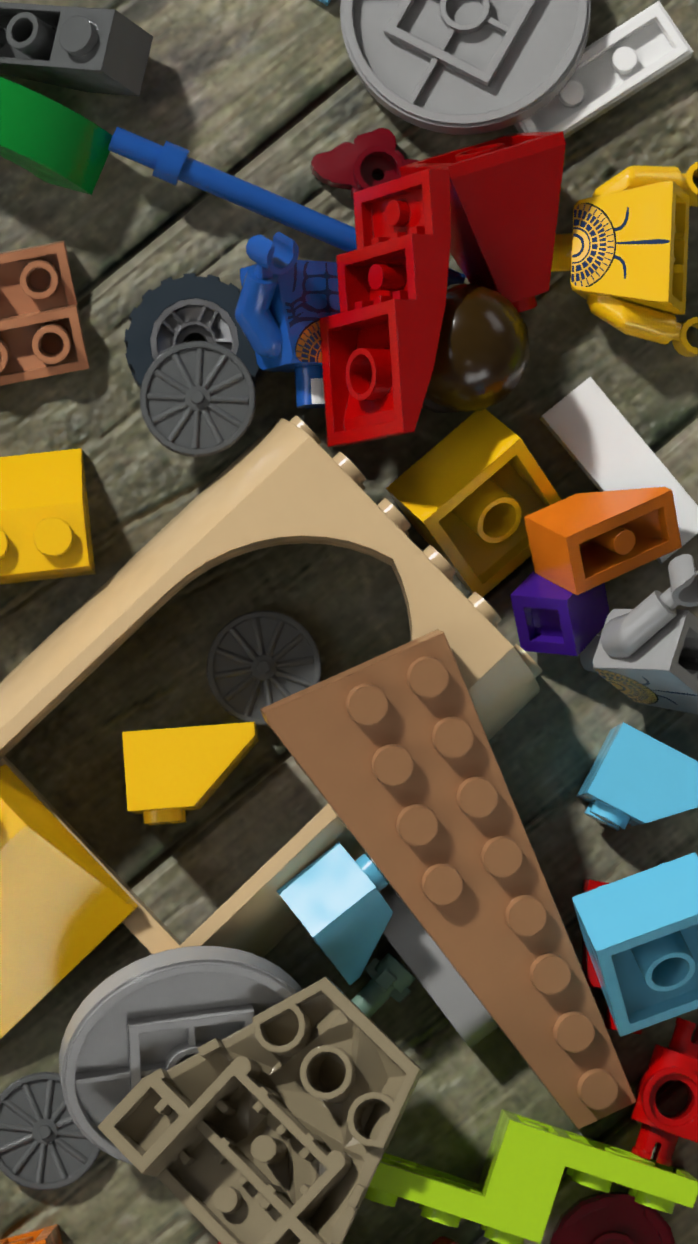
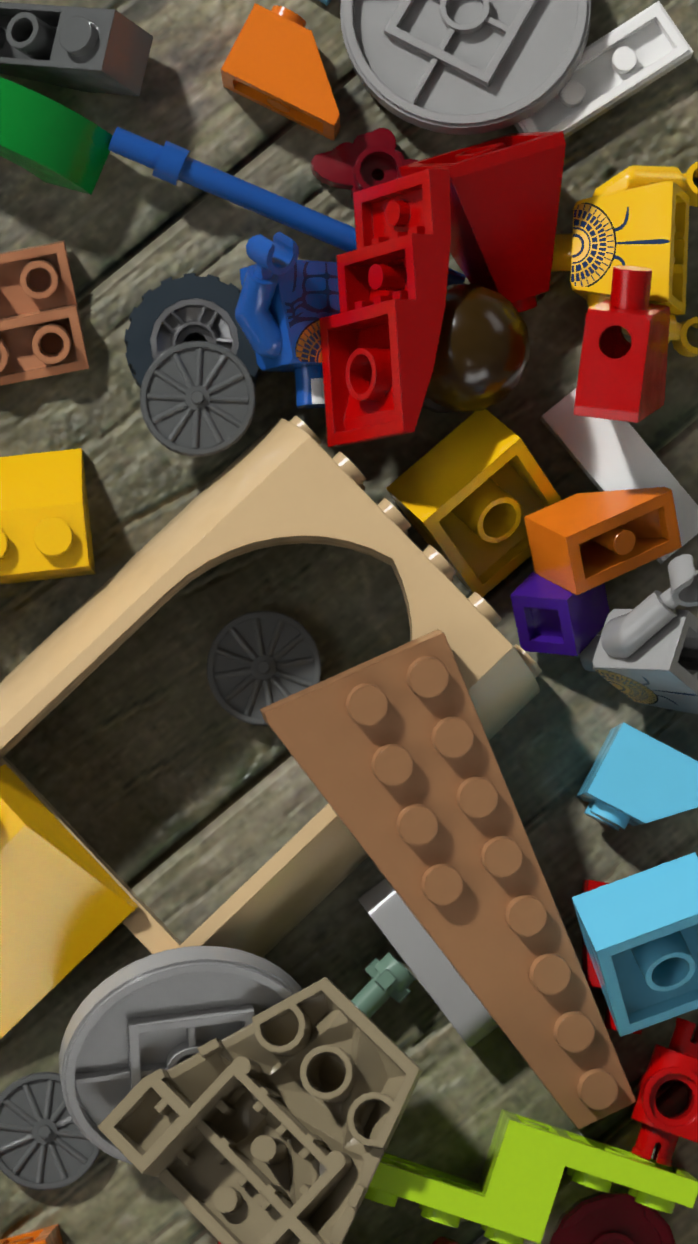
(181, 767): yellow slope -> none
(282, 70): none -> orange slope
(340, 907): medium azure slope -> none
(618, 376): none -> red torso

